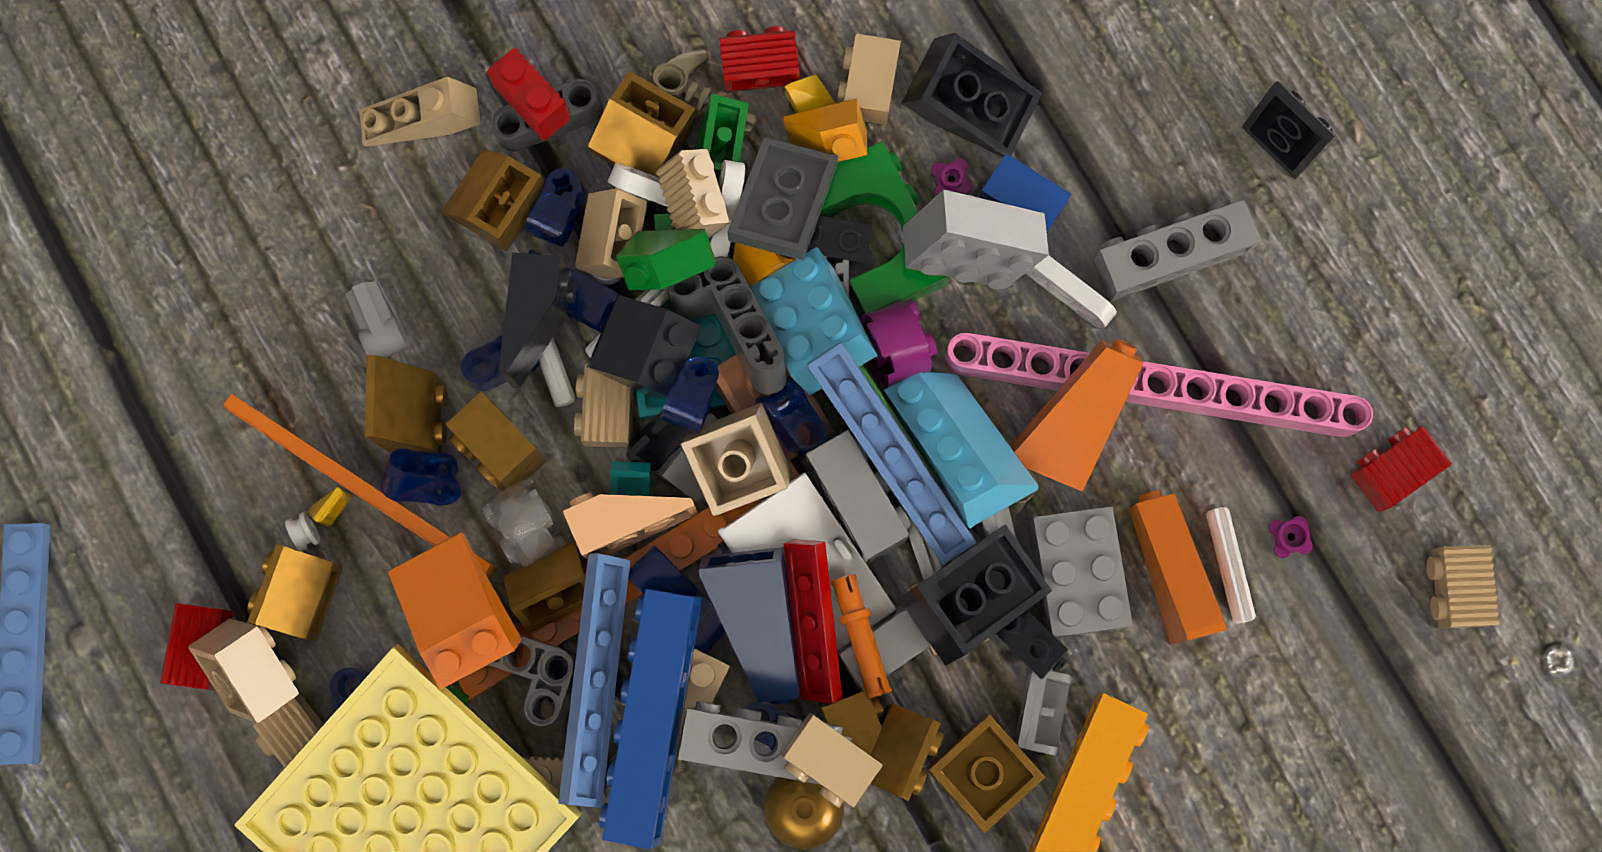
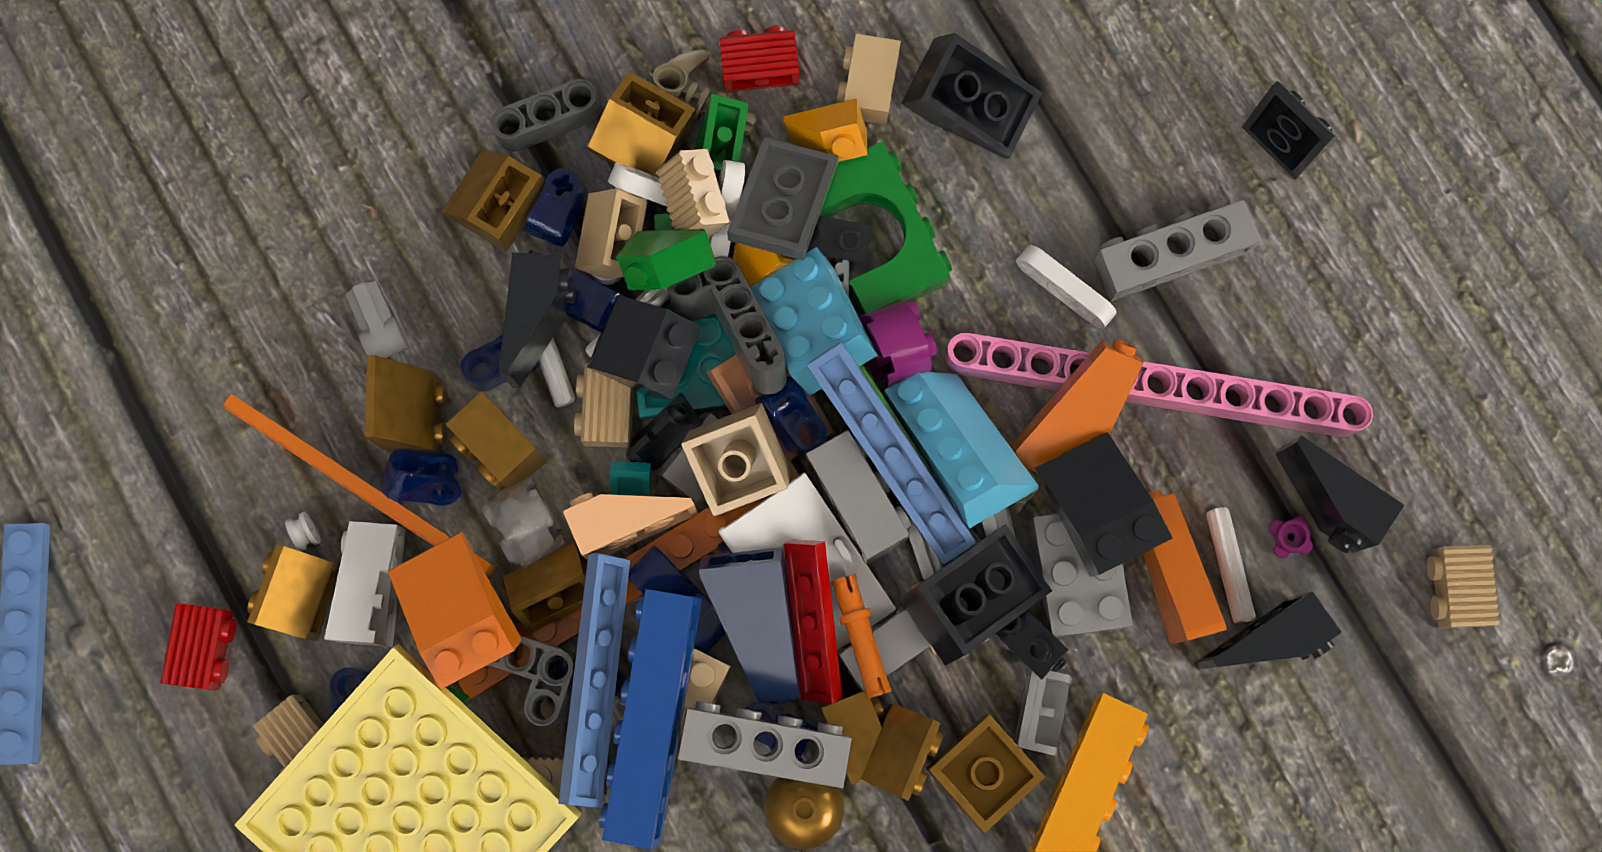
(245, 669): tan brick -> none
(329, 507): yellow slope -> none
(364, 596): none -> white wedge
(421, 113): tan slope -> none
(529, 94): red brick -> none
(692, 394): clear blue piece -> none
(808, 94): yellow slope -> none
(831, 761): tan brick -> none
(958, 170): magenta plate -> none
(975, 240): light grey brick -> none
(1024, 188): blue brick -> none
(1103, 505): none -> black slope
(1288, 631): none -> black slope
(1338, 498): none -> black slope
(1399, 469): red brick -> none

